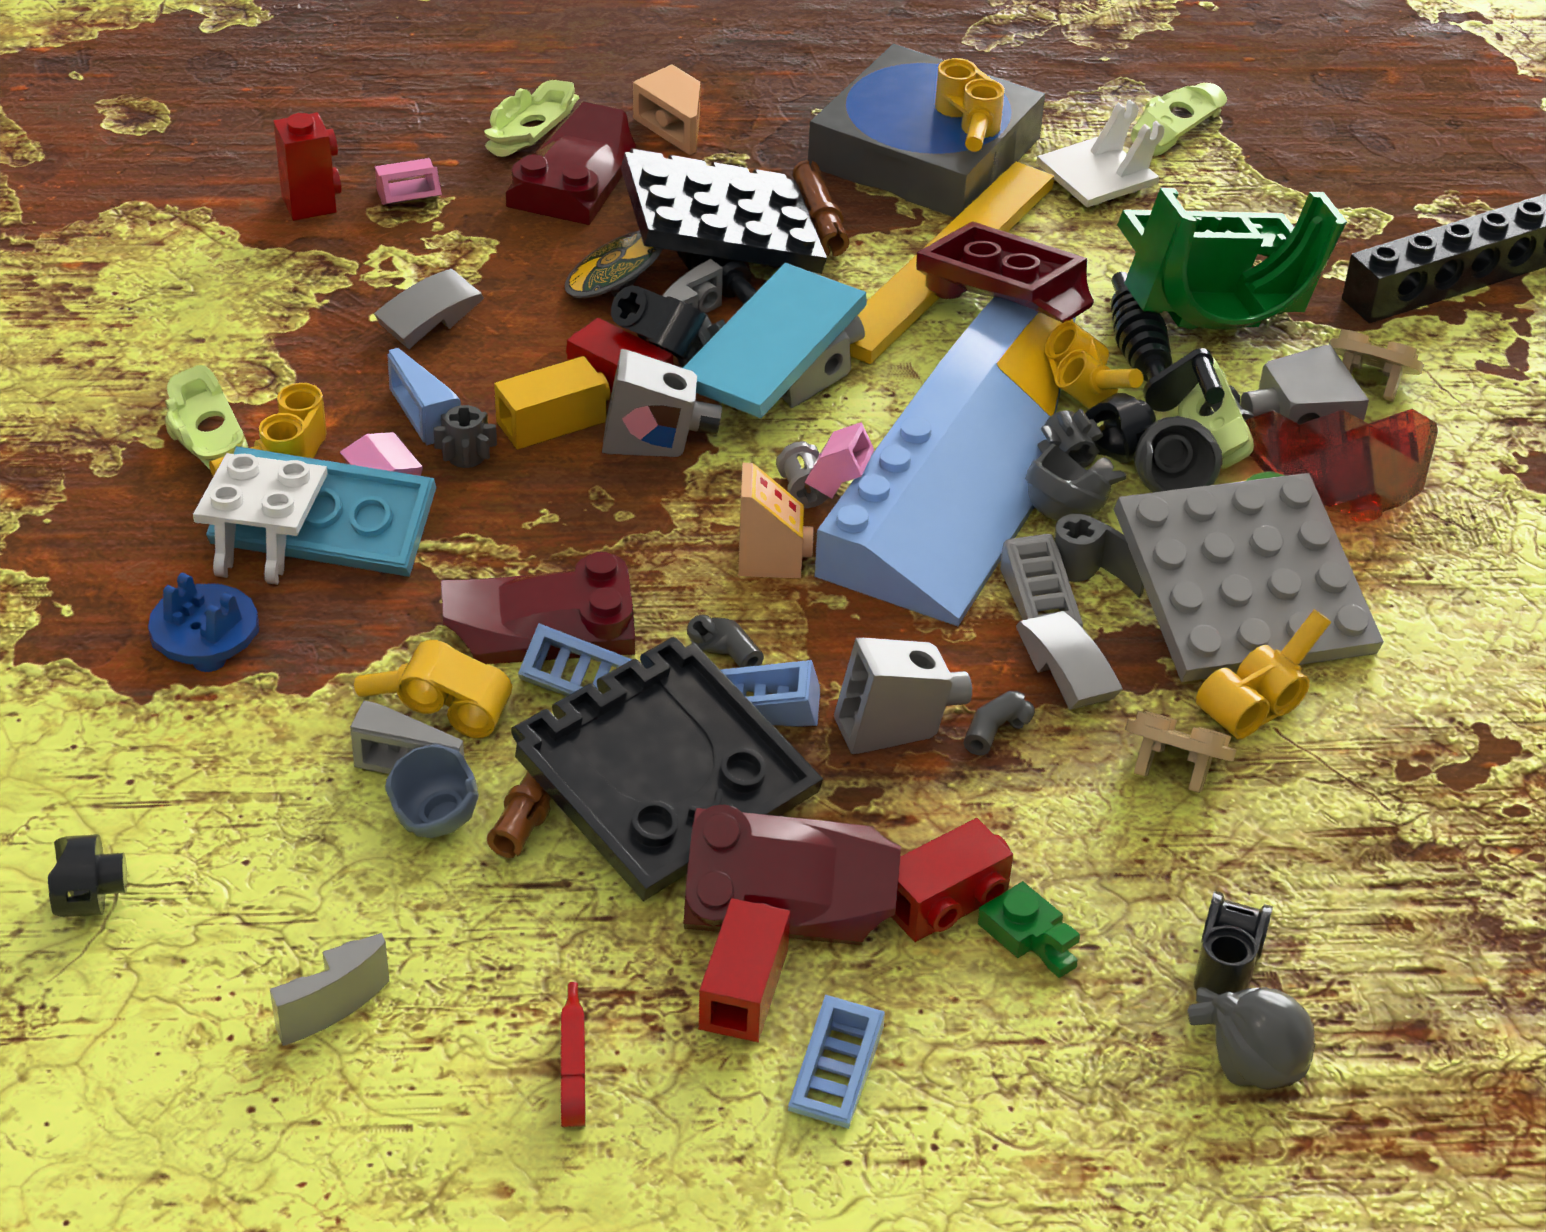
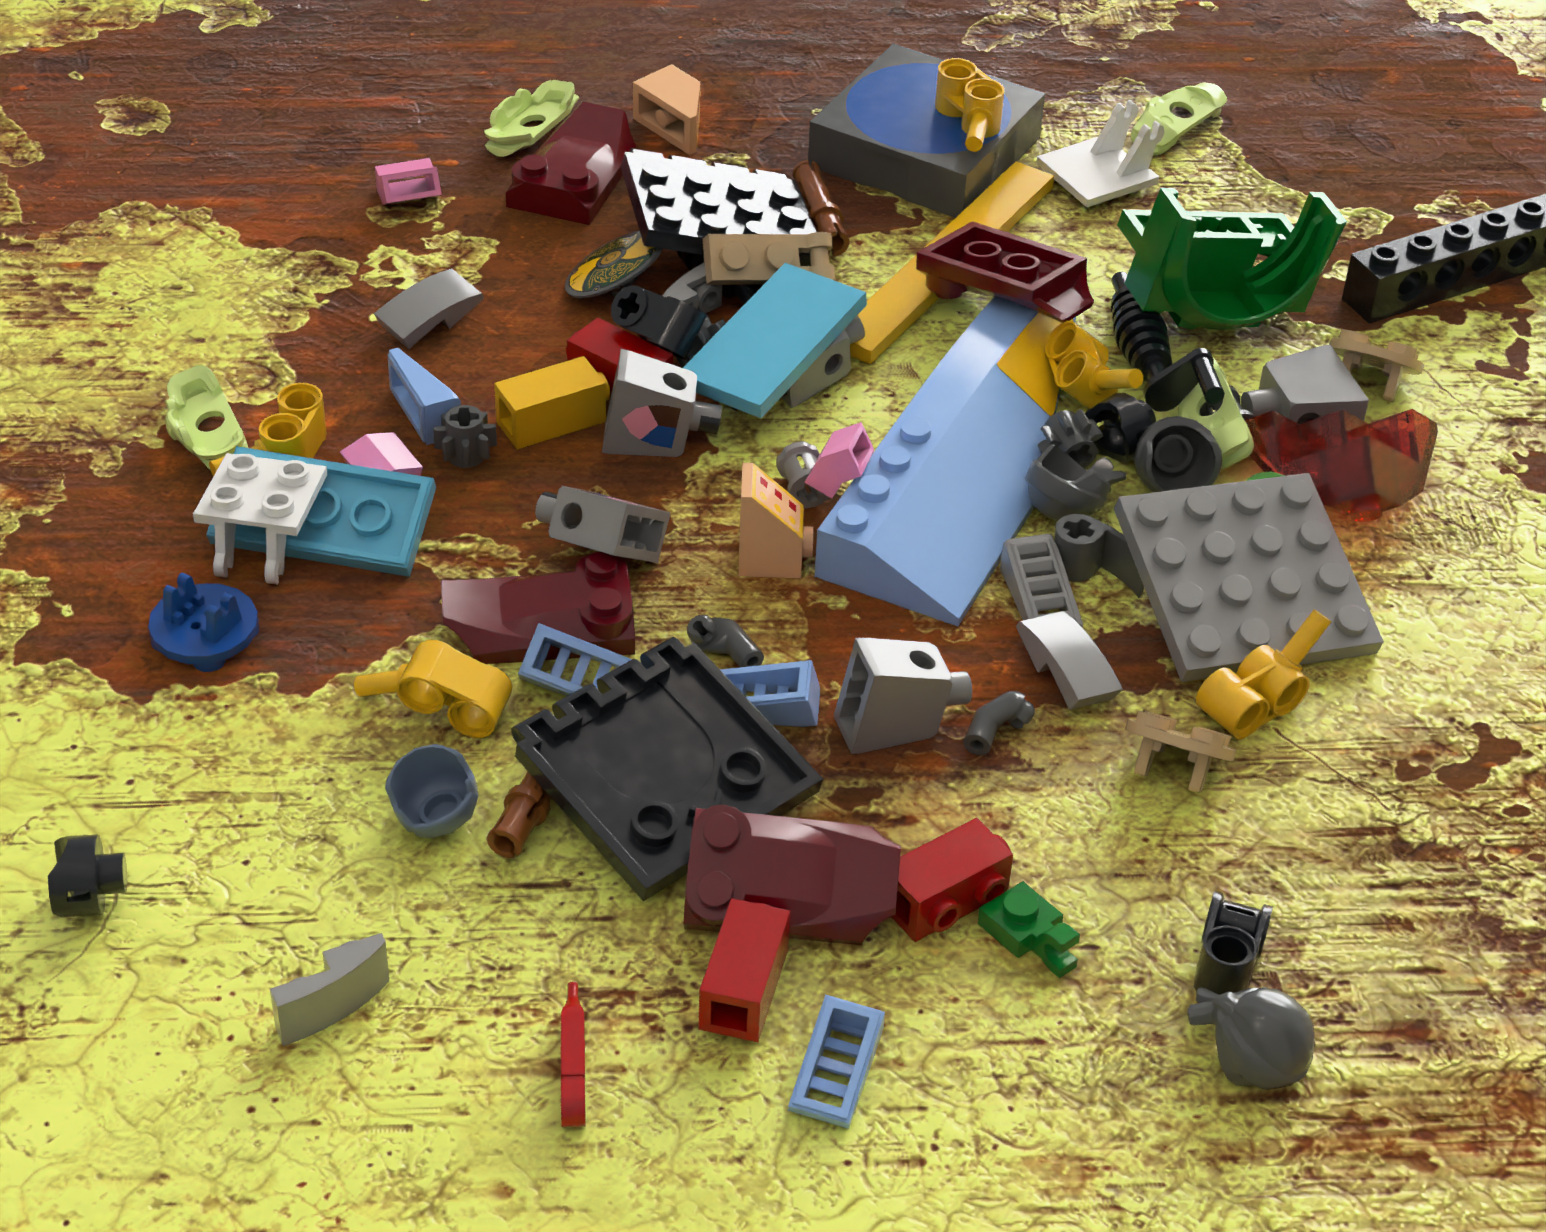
(306, 165): red brick -> none
(384, 736): light grey slope -> none
(603, 523): none -> light grey torso
(756, 257): none -> tan plate

